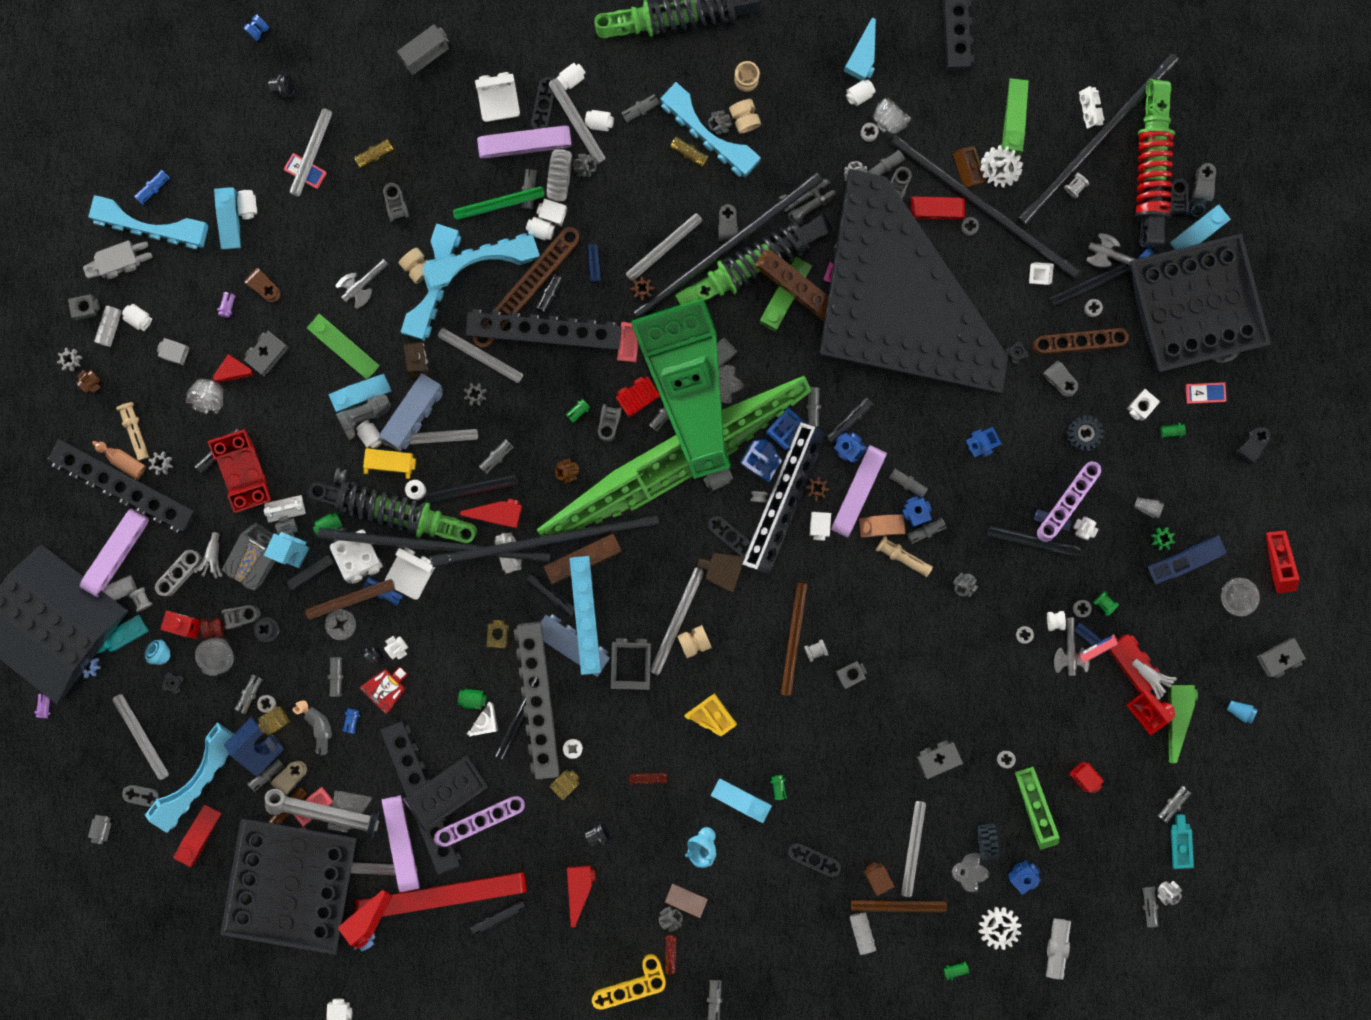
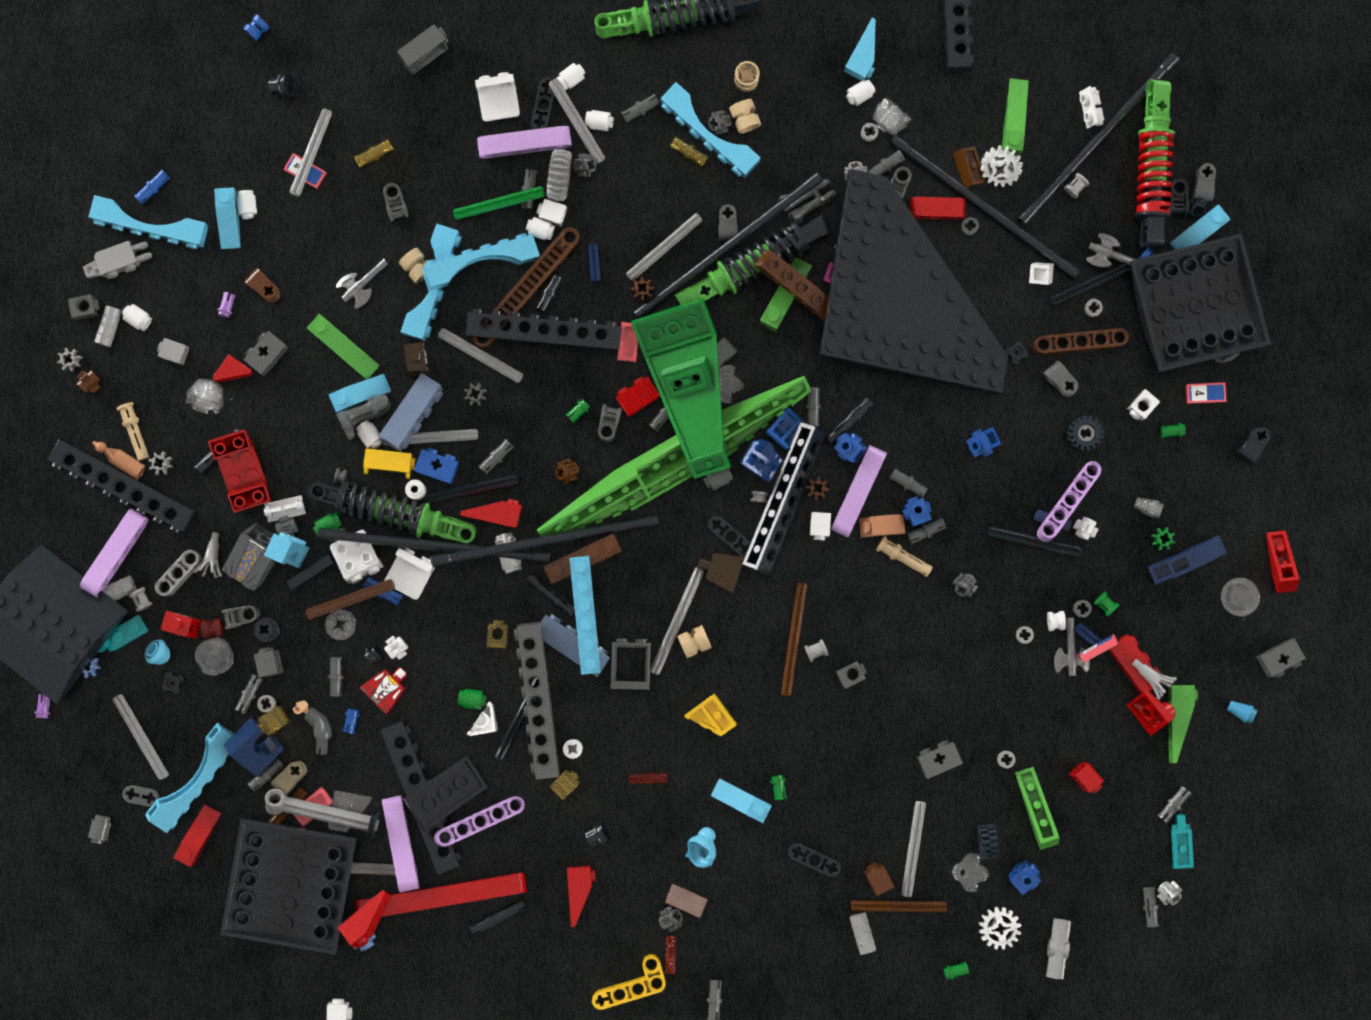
(268, 662): none -> dark grey brick
(445, 473): none -> blue brick

